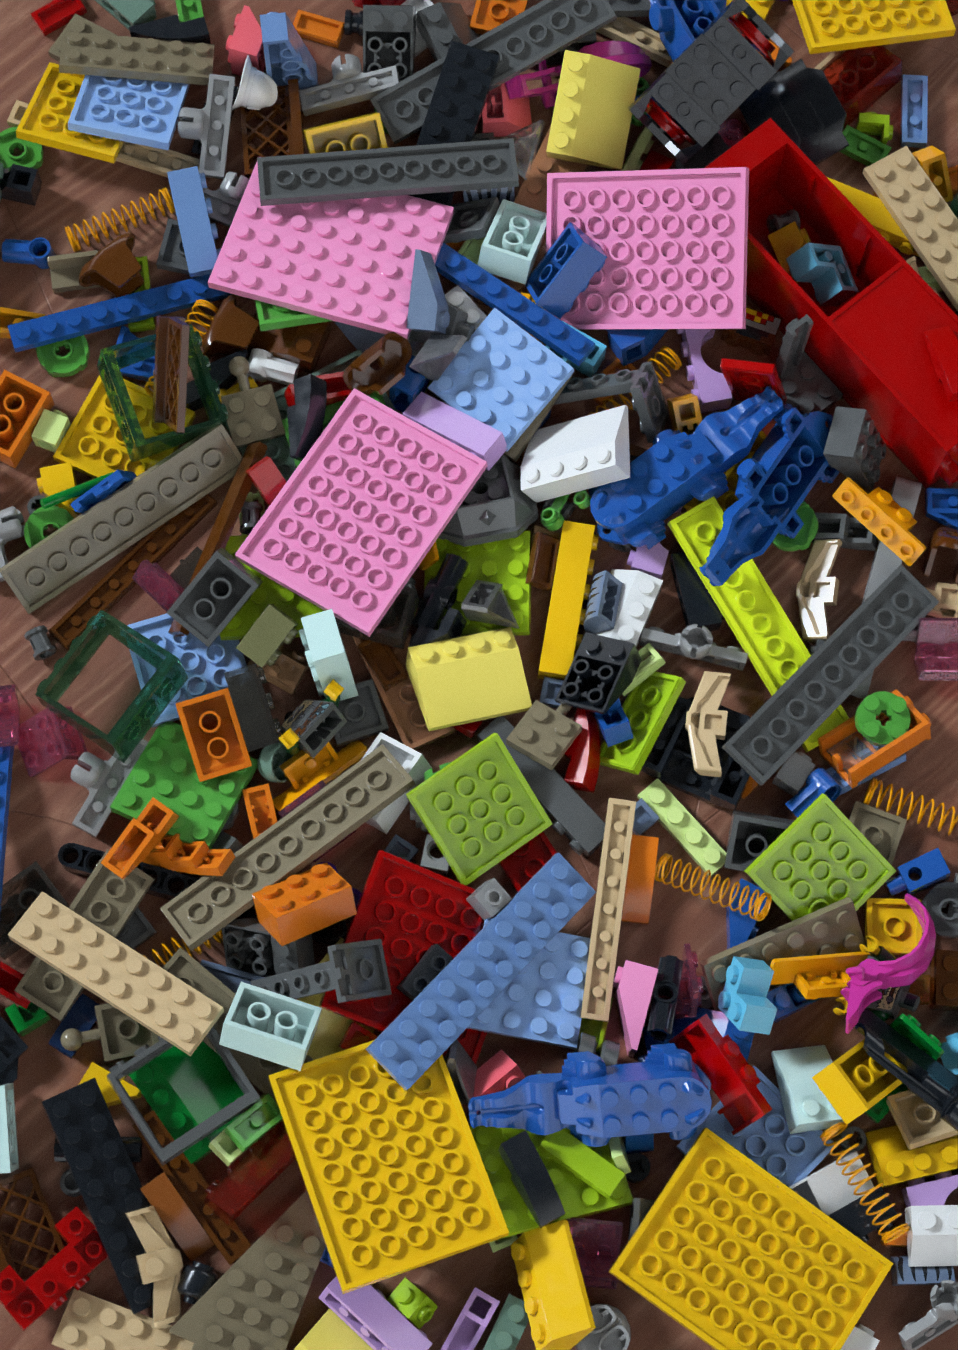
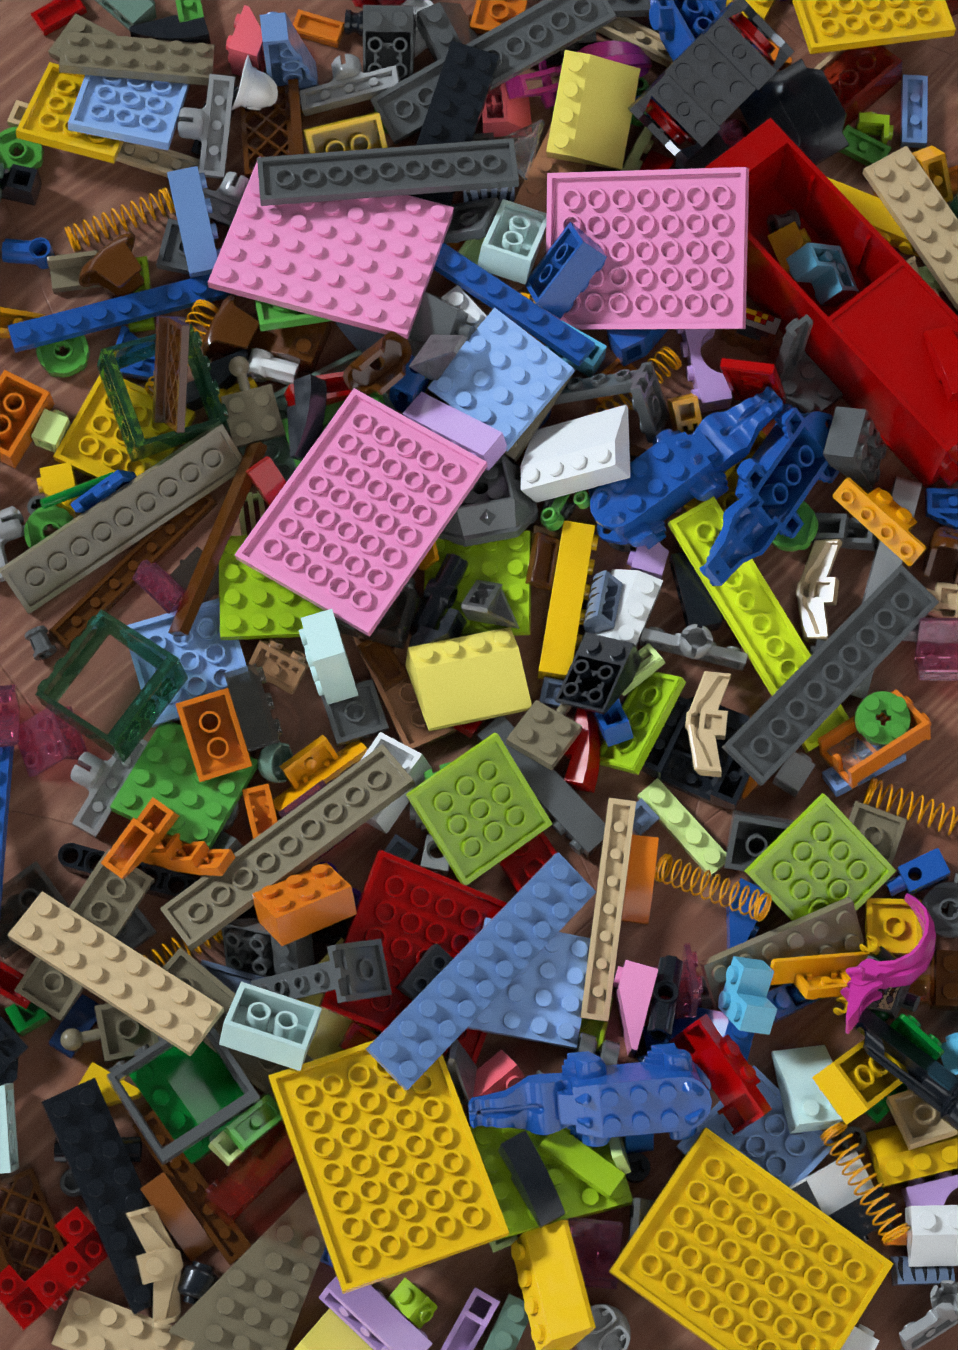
(214, 596): dark grey slope -> none
(250, 516): dark grey bush -> none
(267, 636): olive brick -> none
(313, 723): torso -> none
(427, 300): sand blue slope -> none
(488, 899): light grey brick -> none
(816, 783): blue piece -> none

